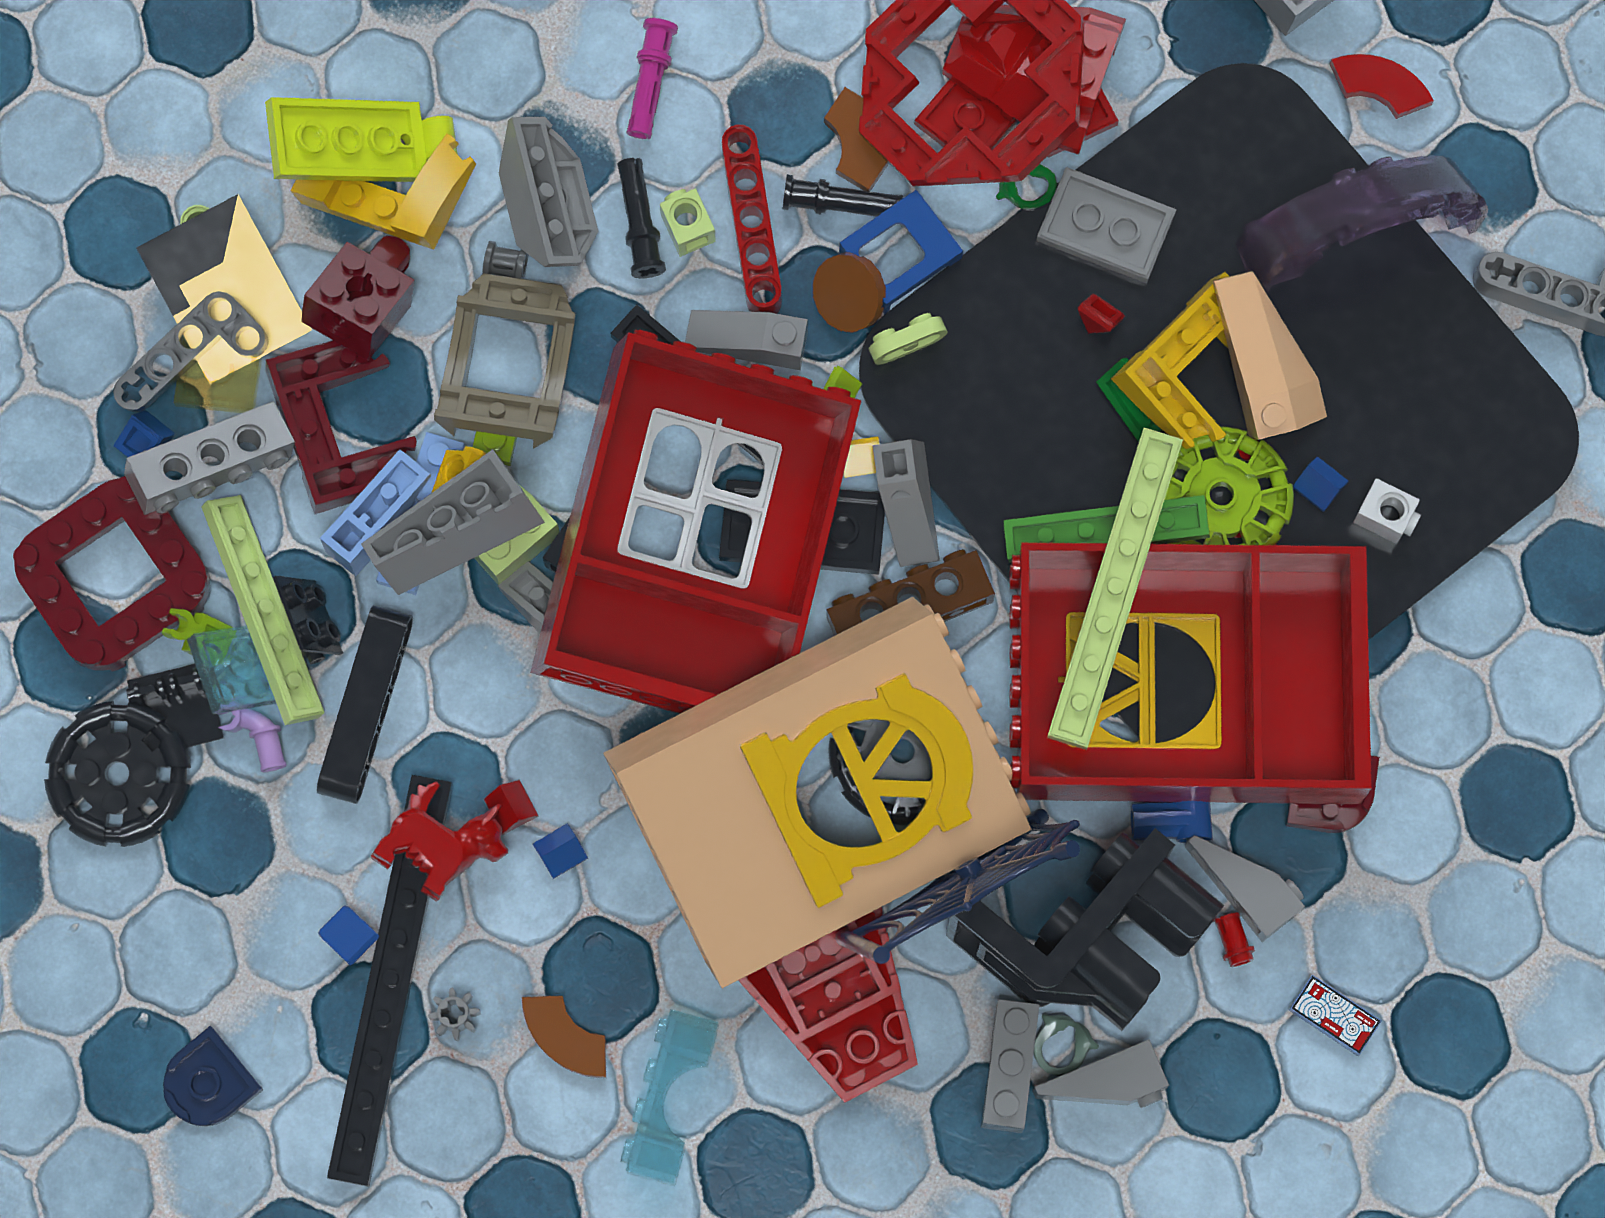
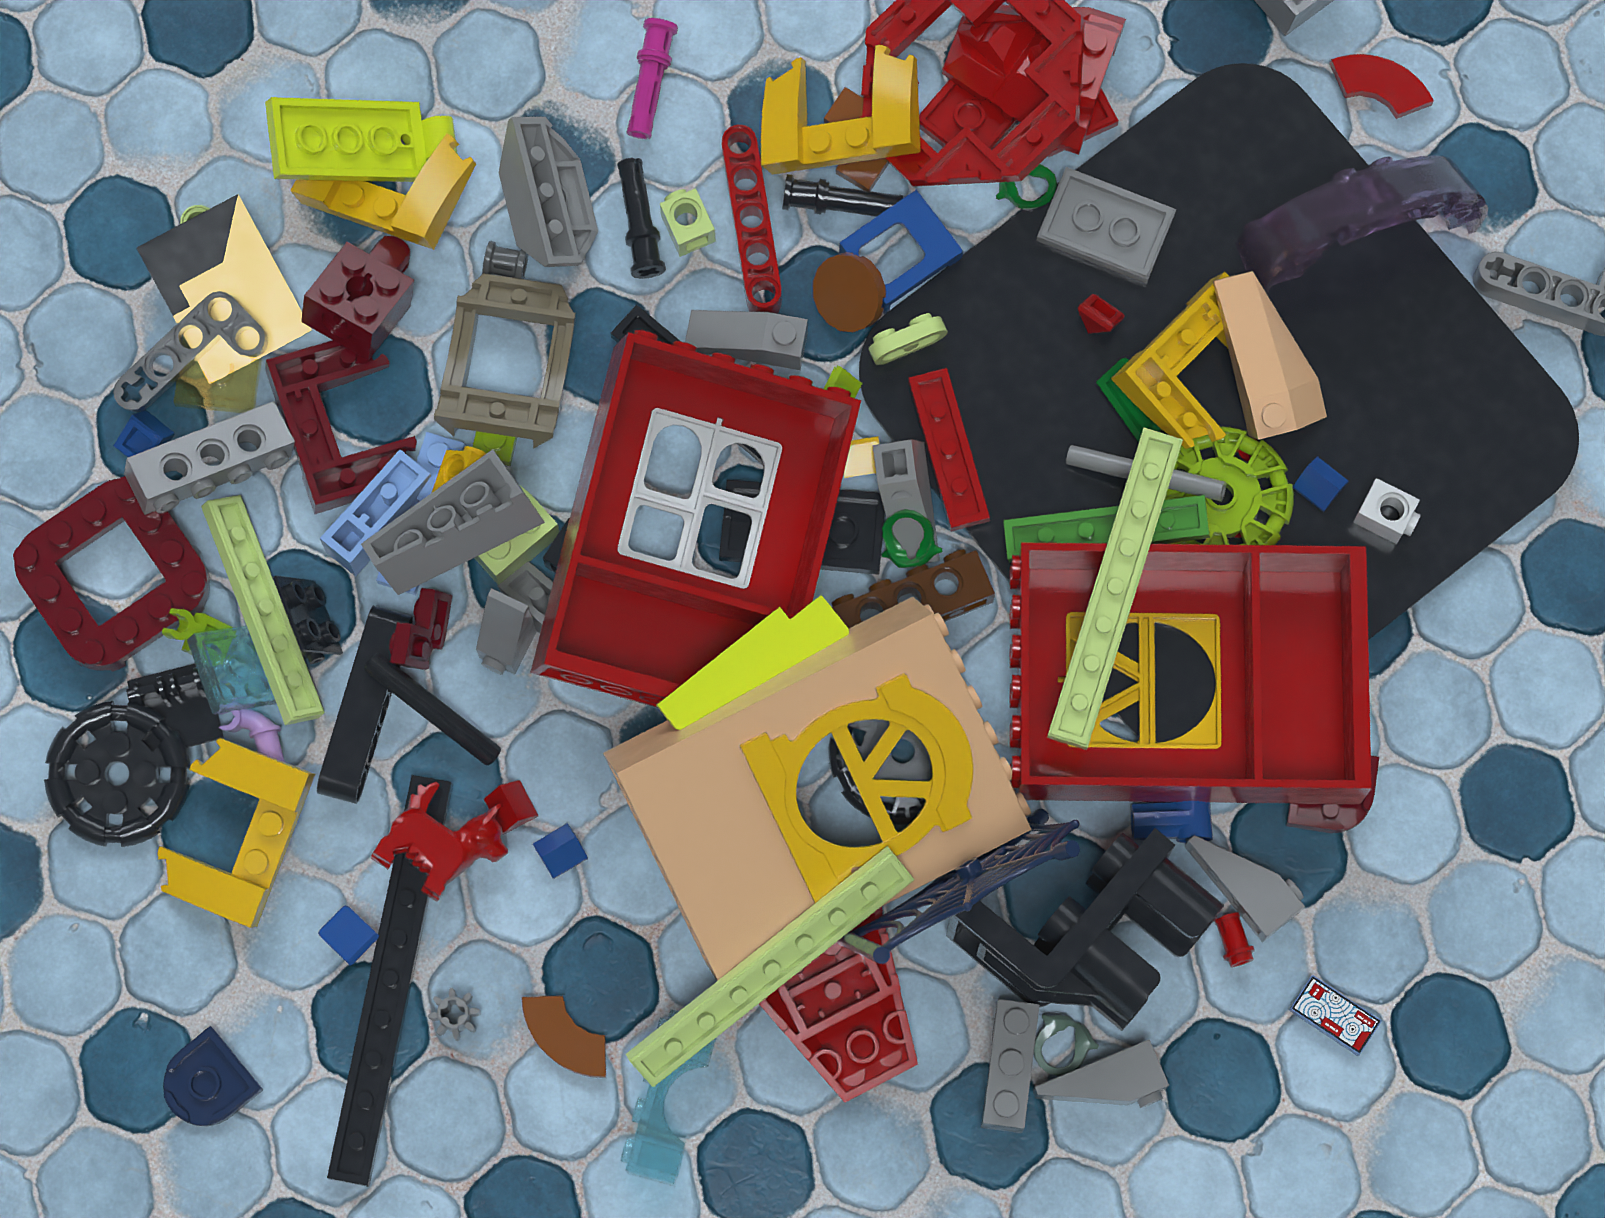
(281, 797): none -> yellow wedge
(412, 643): none -> dark red plate
(432, 709): none -> black axle
(504, 633): none -> light grey slope
(754, 659): none -> neon yellow wedge
(769, 967): none -> yellowish green tile
(889, 132): none -> yellow wedge
(893, 547): none -> green piece
(948, 449): none -> red plate
(1121, 467): none -> light grey piece

